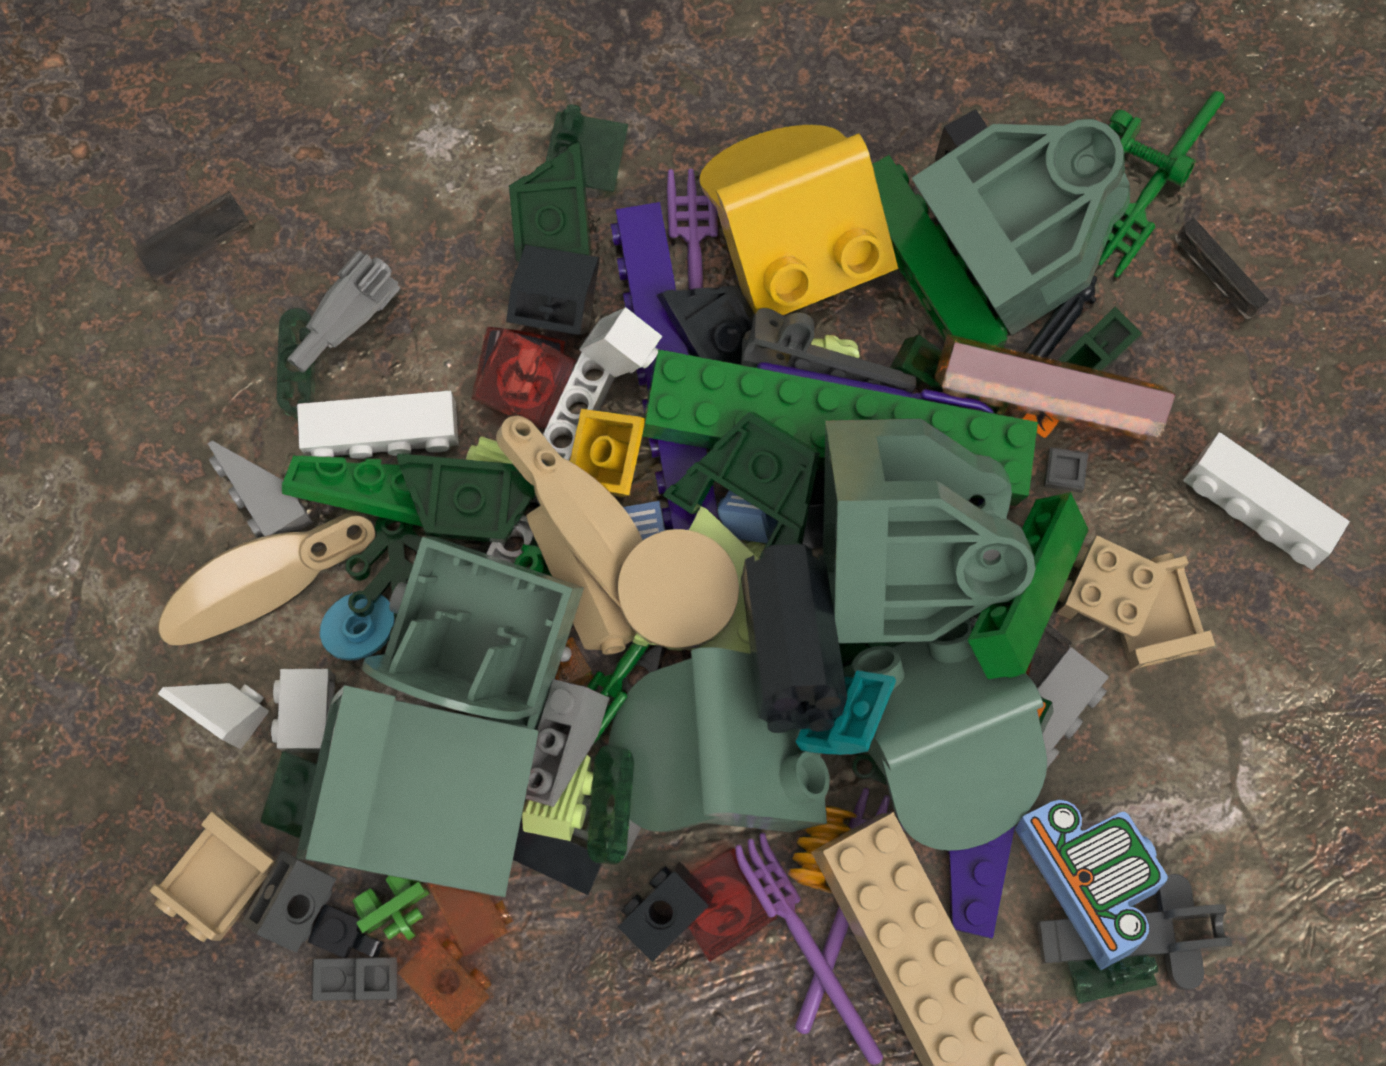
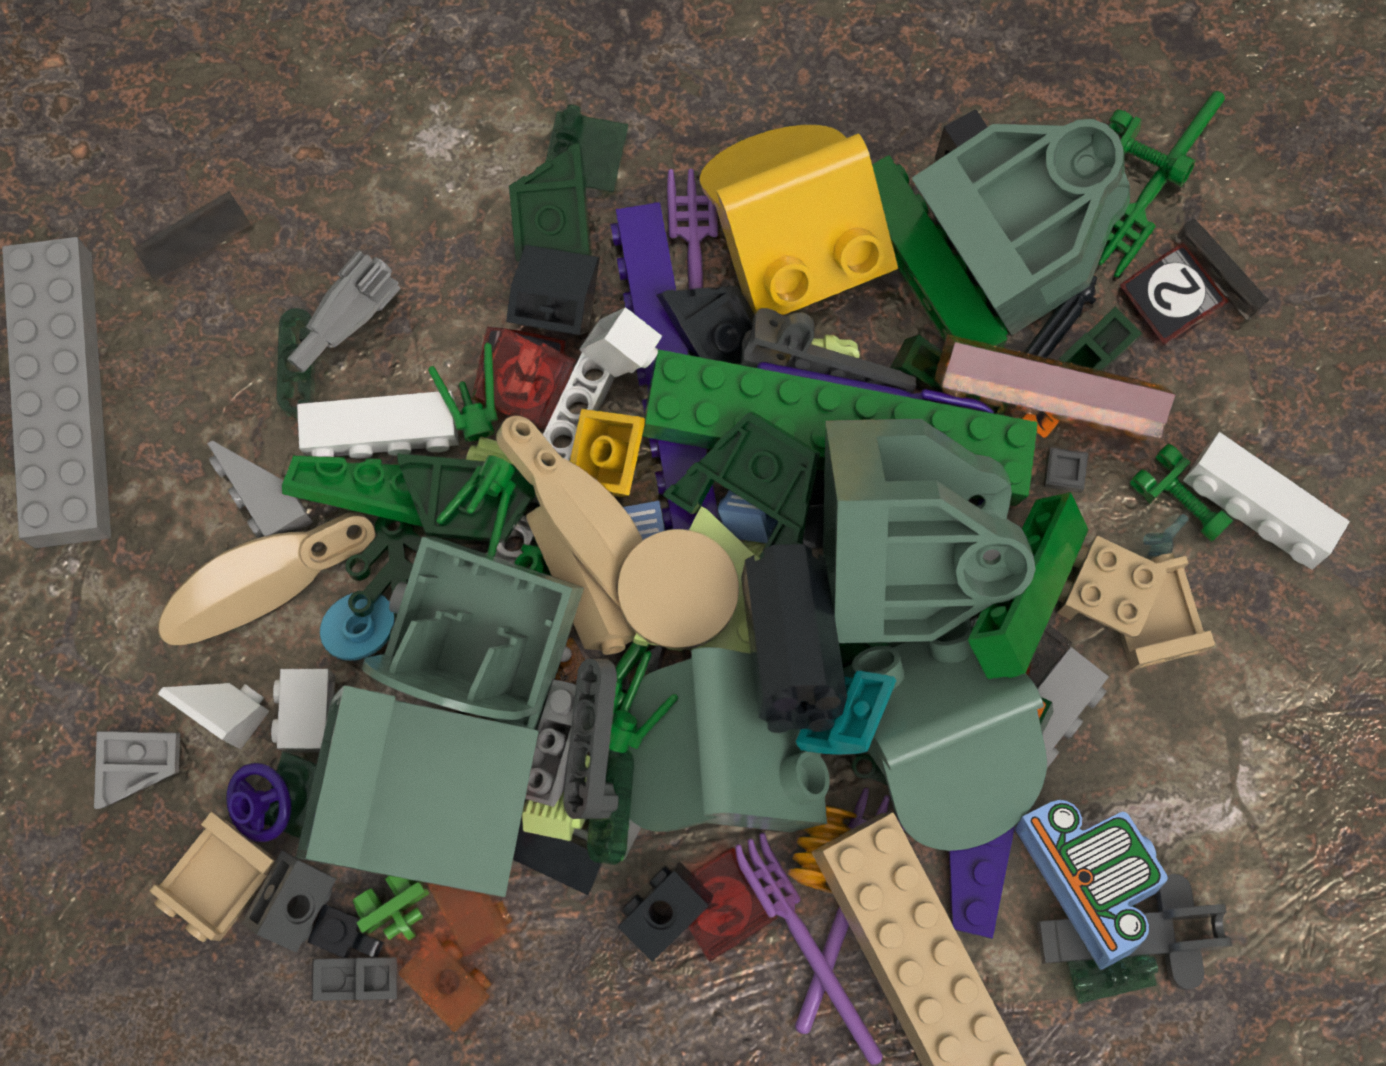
(55, 393): none -> light grey brick
(132, 763): none -> light grey wing
(250, 806): none -> dark purple piece
(473, 419): none -> green plant
(490, 479): none -> green plant
(594, 797): none -> dark grey beam
(624, 727): none -> green plant
(1163, 542): none -> clear light blue hand
(1171, 459): none -> green bar
(1174, 293): none -> slope

